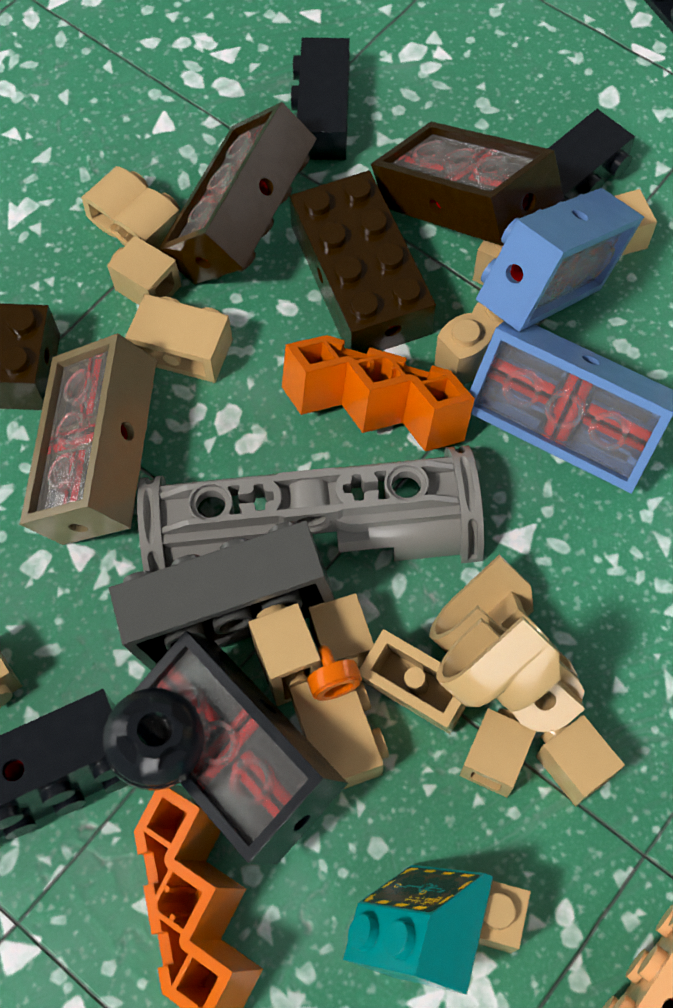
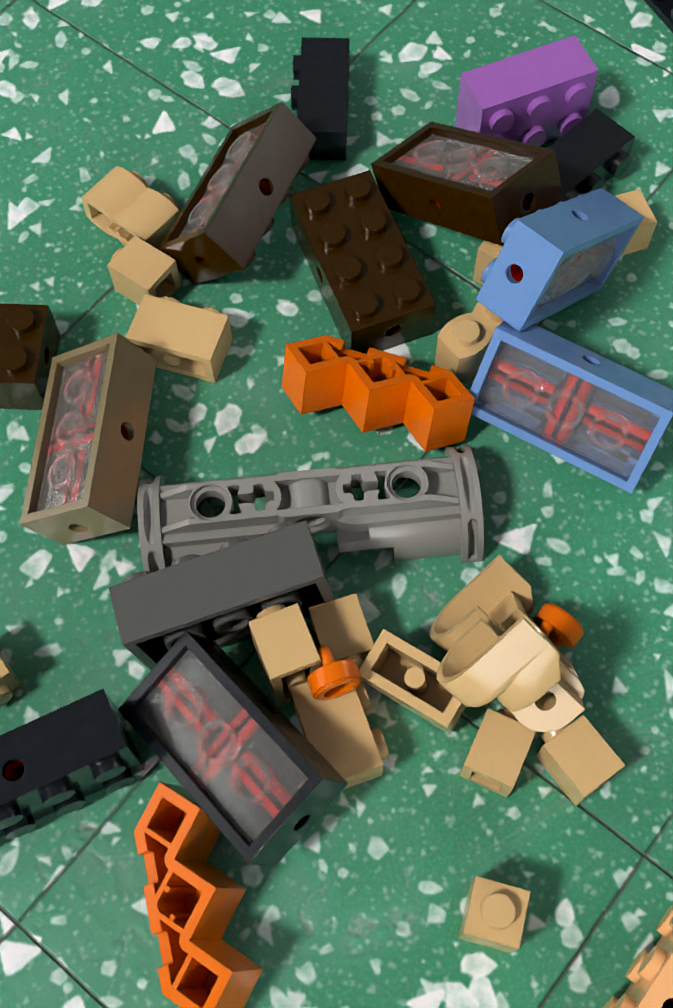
(153, 766): black piece -> none
(422, 927): teal slope -> none
(529, 94): none -> medium lavender brick
(558, 625): none -> orange tile

